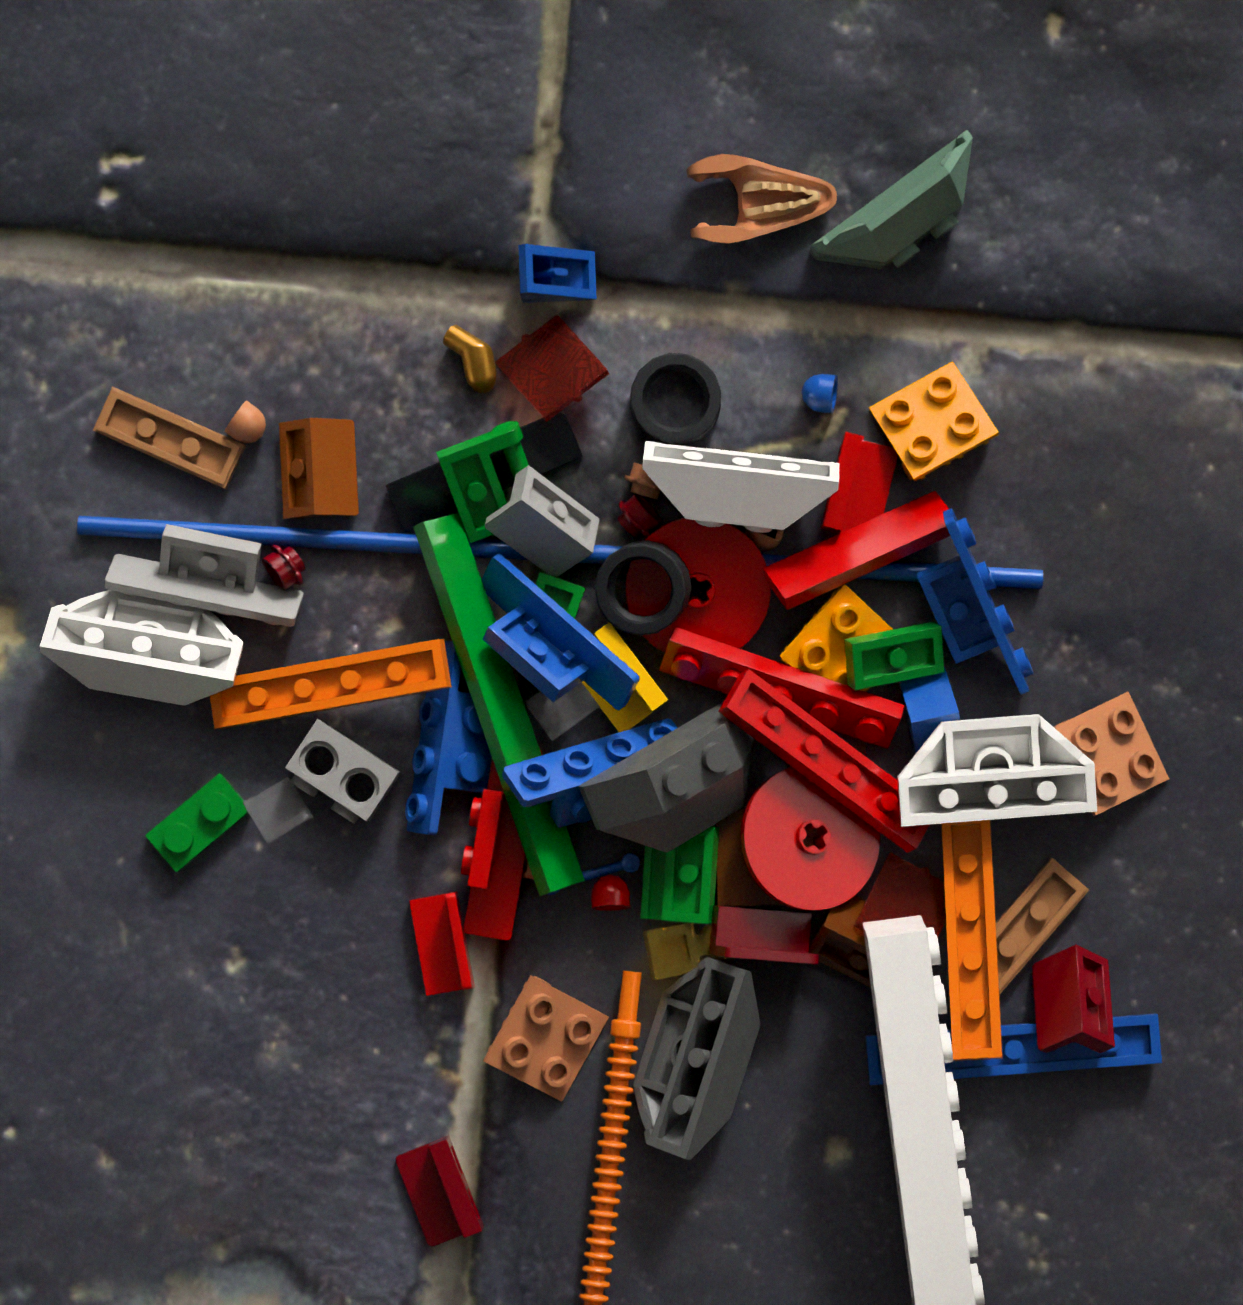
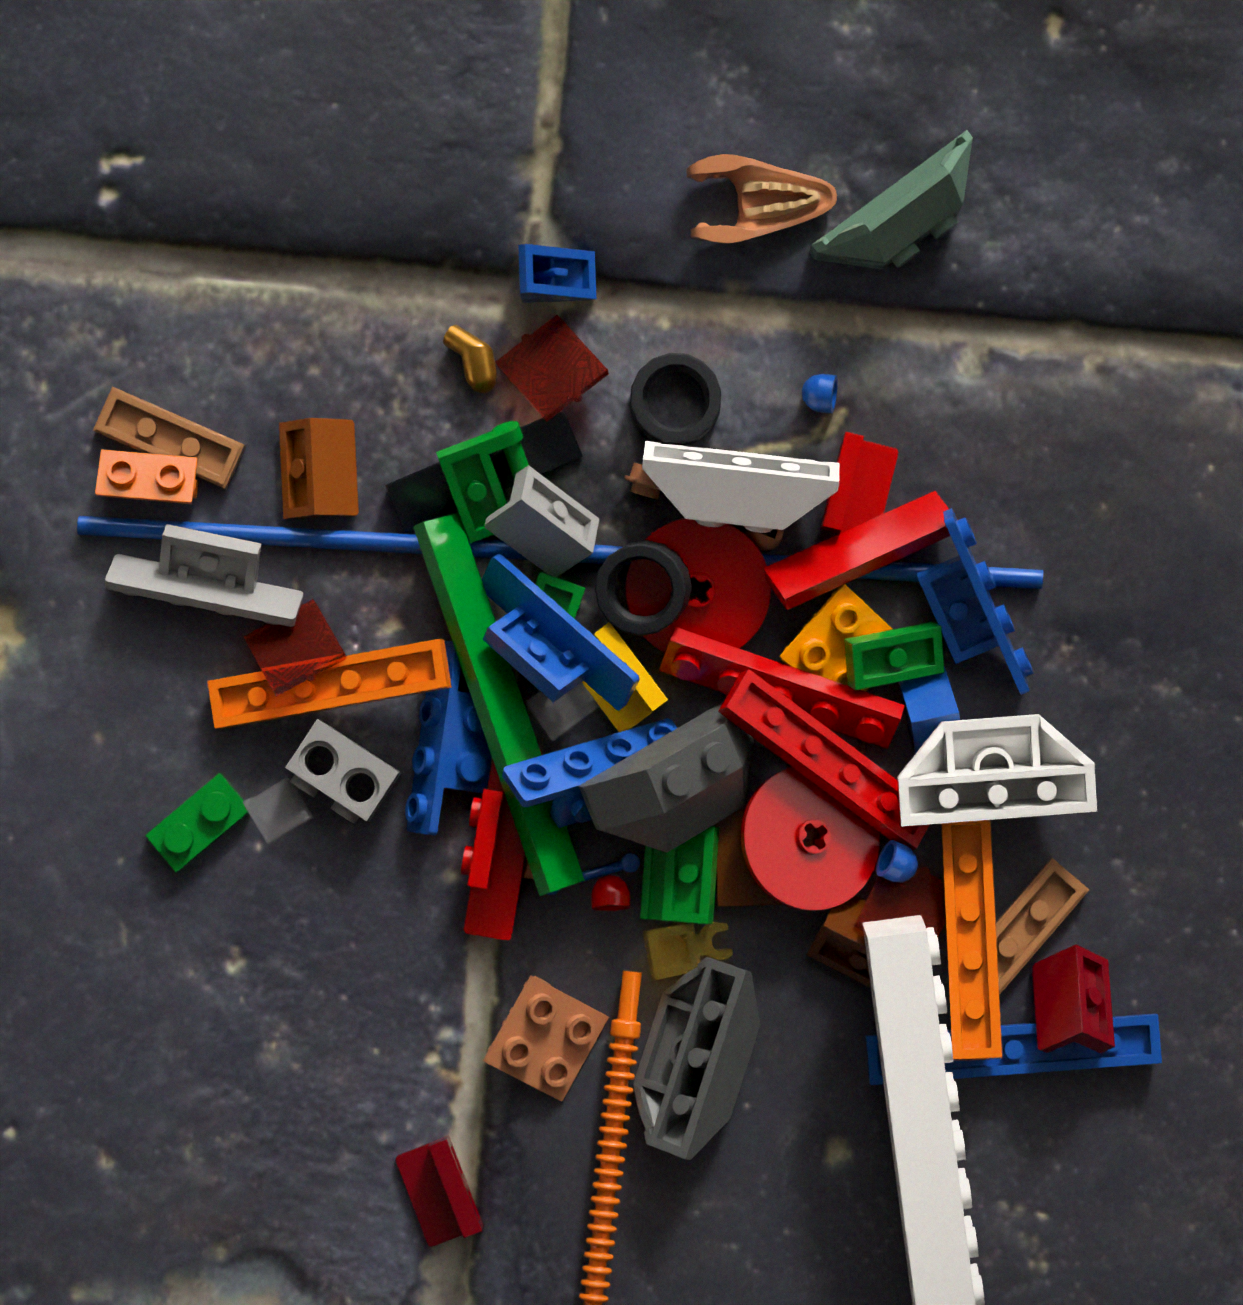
(142, 647): white wedge -> none
(147, 477): none -> orange hinge
(247, 424): nougat hinge -> none
(284, 567): dark red plate -> none
(295, 652): none -> clear red piece
(442, 943): red panel -> none
(638, 516): dark red plate -> none
(761, 934): dark red panel -> none
(896, 862): none -> blue hinge
(933, 421): light orange hinge -> none
(1119, 748): nougat hinge -> none

